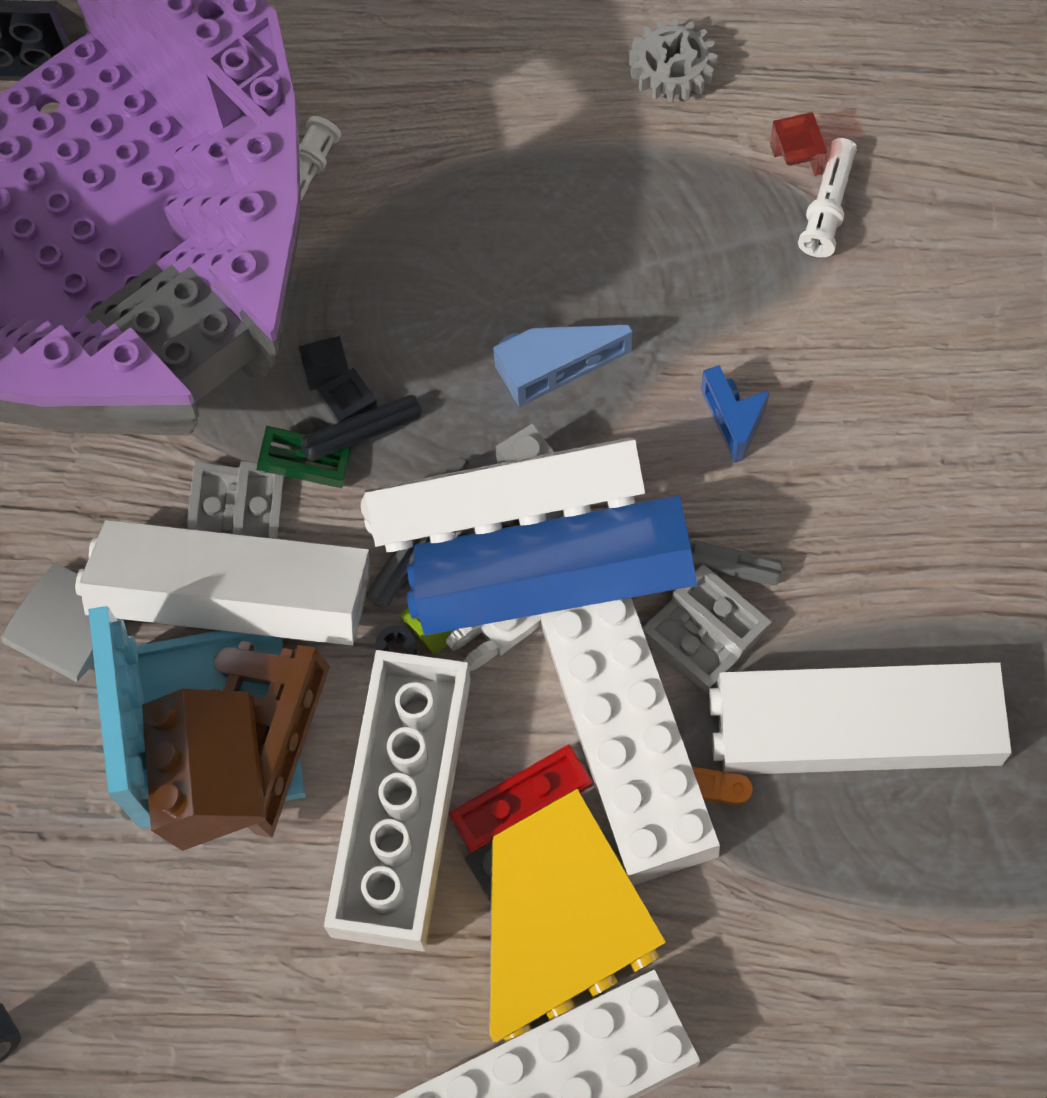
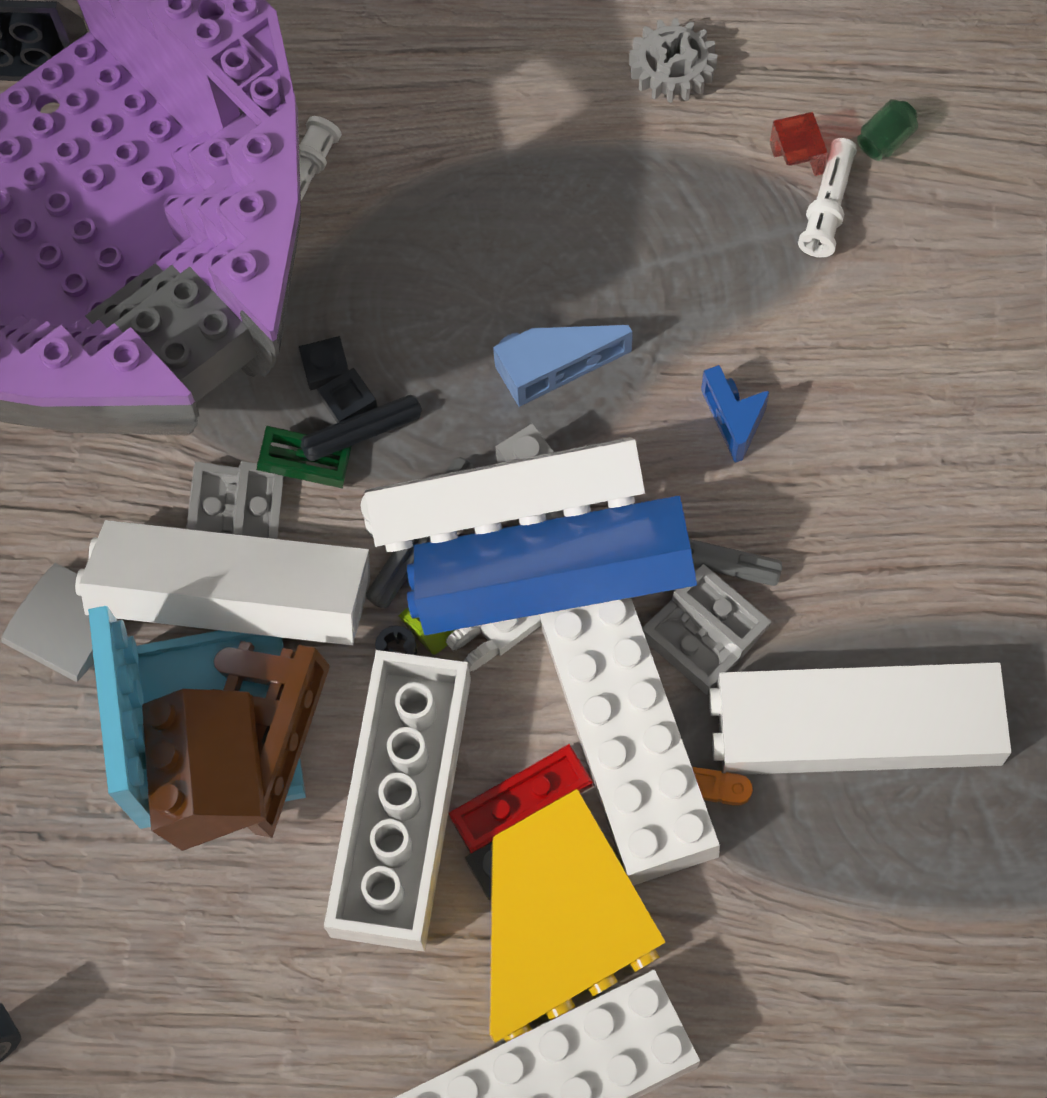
(888, 129): none -> clear green brick

